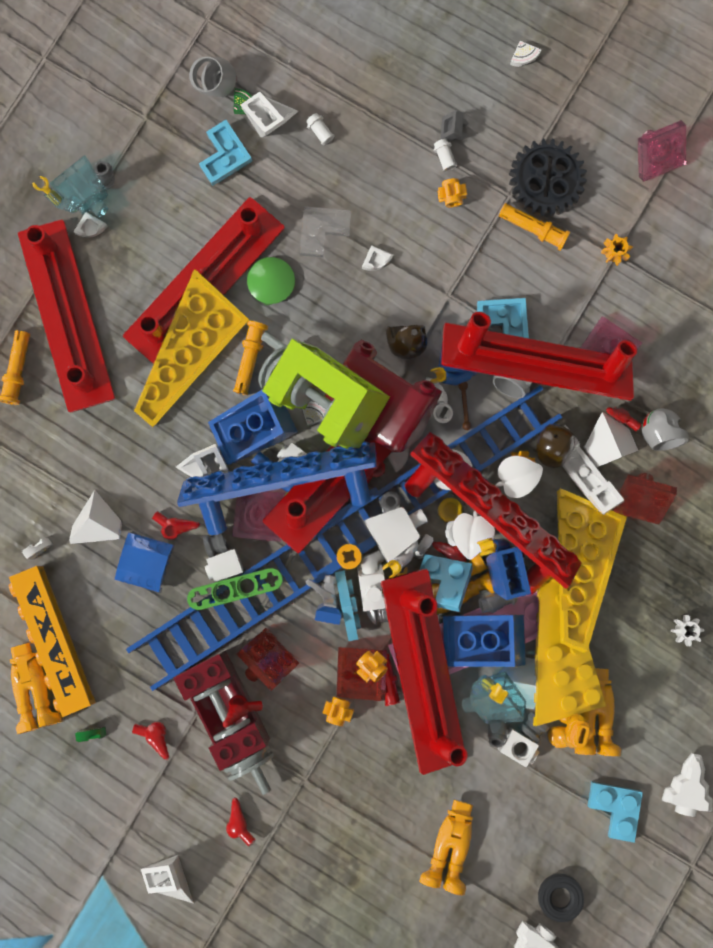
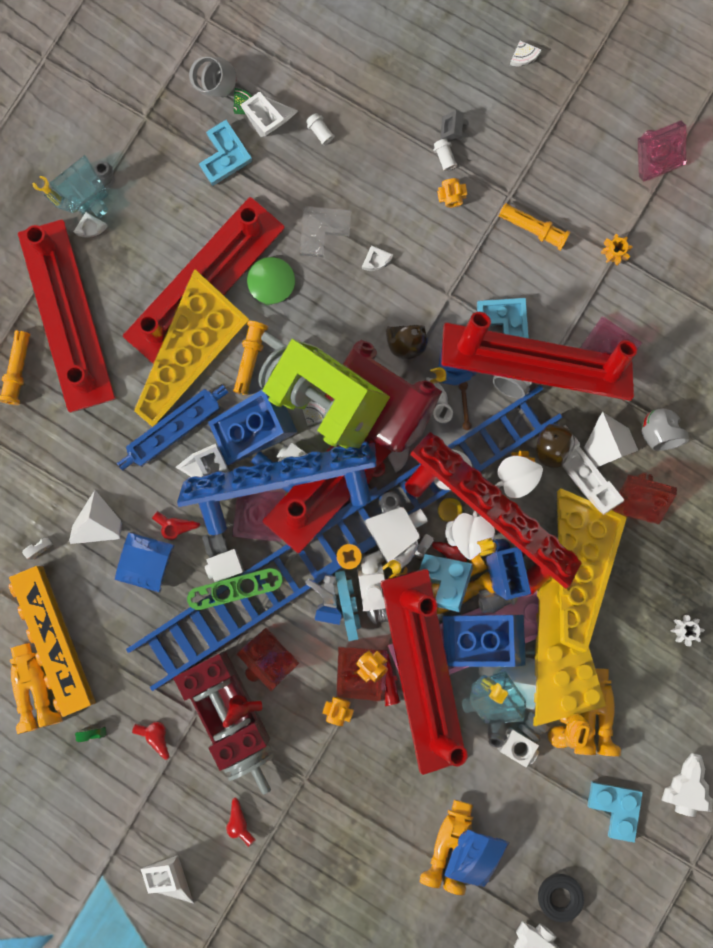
(172, 428): none -> blue plate
(475, 858): none -> blue slope
(569, 180): black gear -> none
(623, 417): red animal -> none

